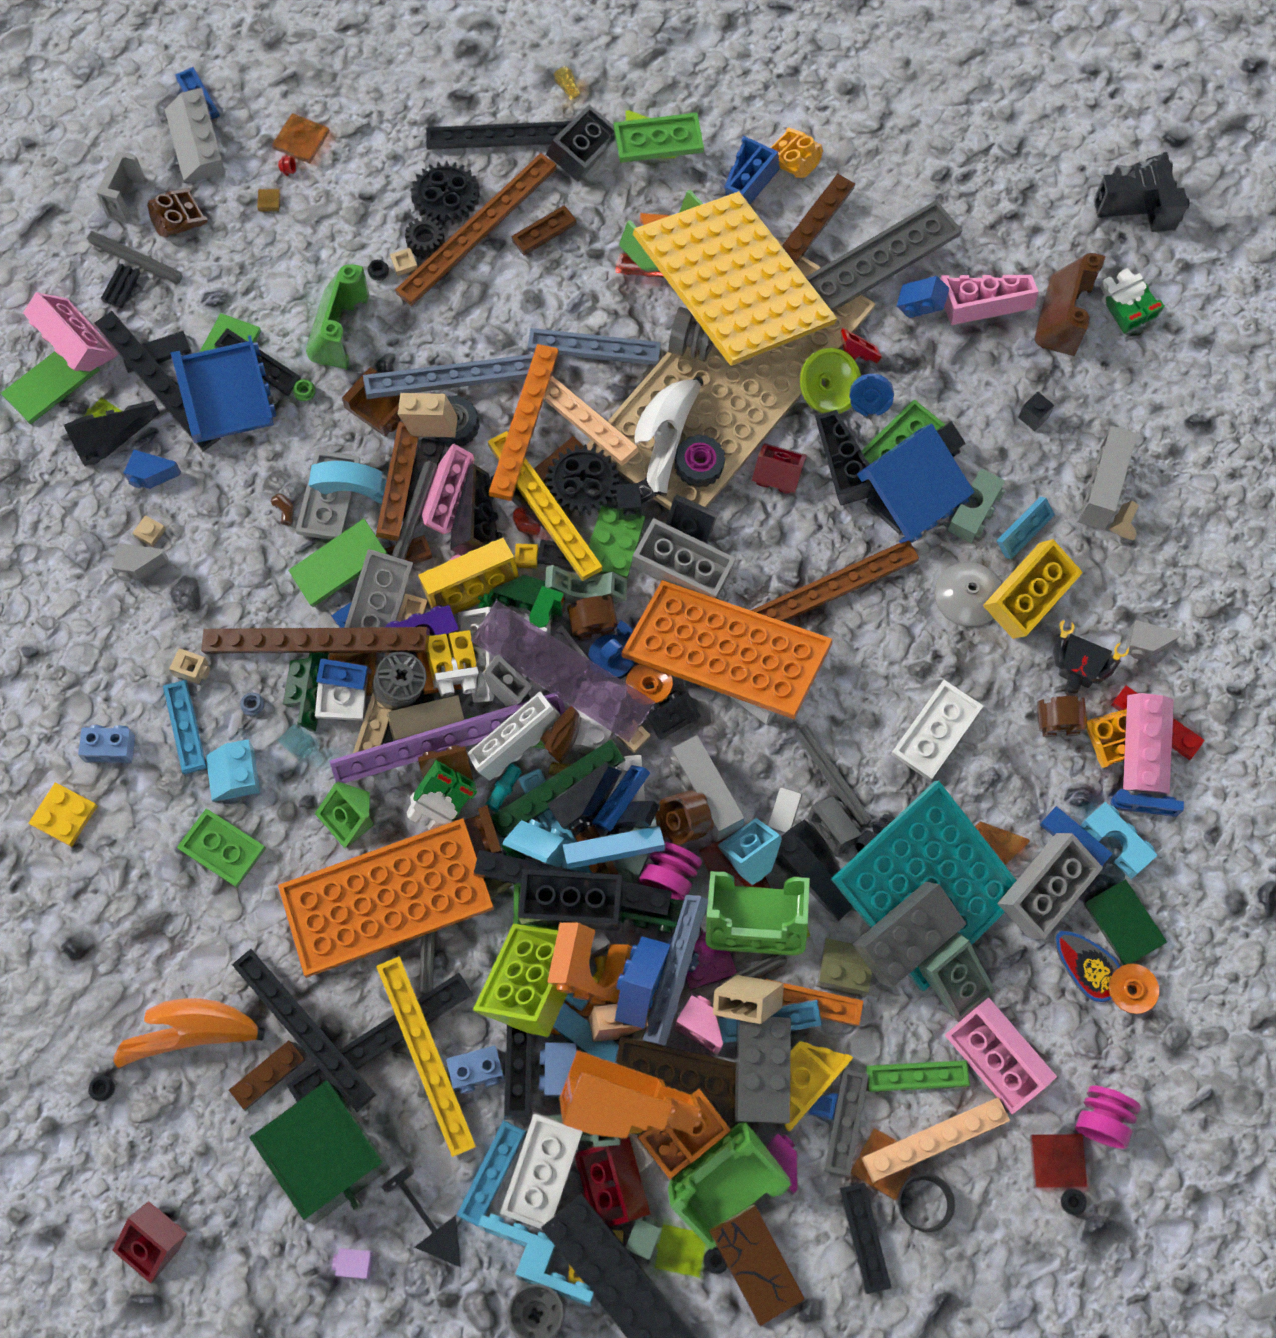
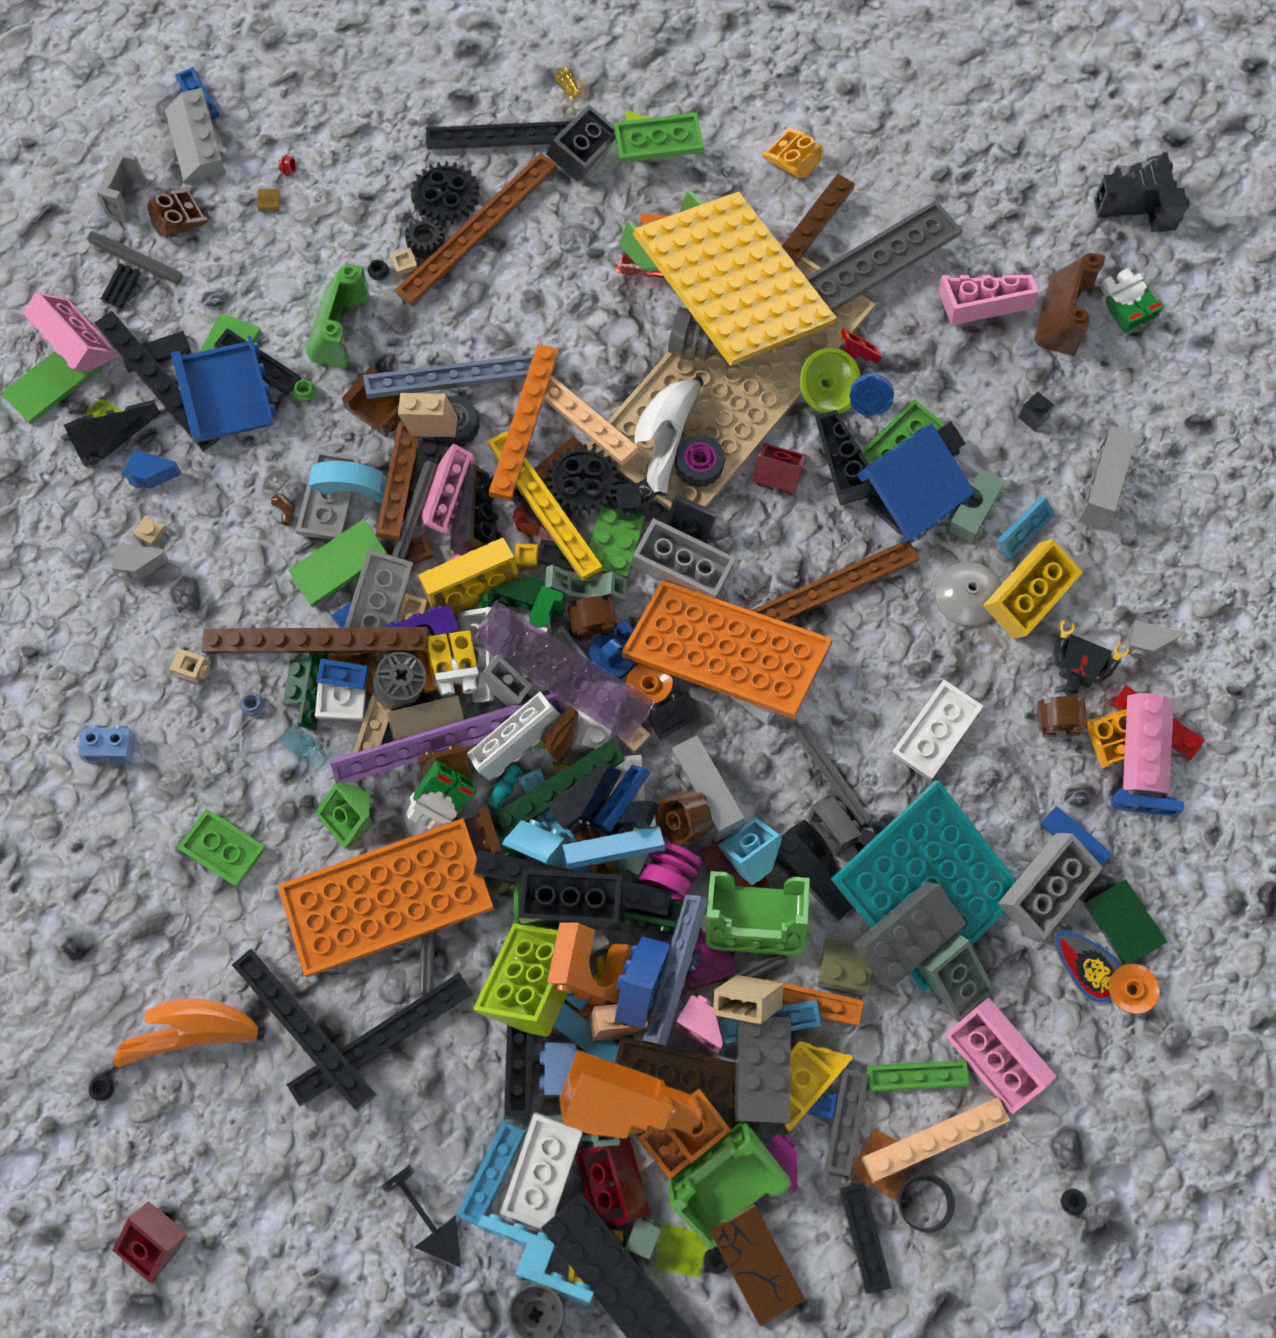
(63, 814): yellow plate -> none
(184, 727): dark azure tile -> none
(232, 771): medium azure slope -> none
(266, 1075): reddish brown plate -> none
(300, 138): clear orange tile -> none
(319, 1154): dark green piece -> none
(353, 1263): lavender brick -> none
(426, 1056): yellow plate -> none
(475, 1069): medium blue brick -> none
(544, 230): reddish brown plate -> none
(596, 346): sand blue plate -> none
(752, 169): blue wedge -> none
(784, 810): white sticker -> none
(922, 297): blue brick -> none
(1003, 843): clear orange wing -> none
(1058, 1161): clear red plate -> none
(1108, 823): medium azure arch -> none
(1108, 1117): dark pink wheel -> none
(1122, 521): tan tile -> none

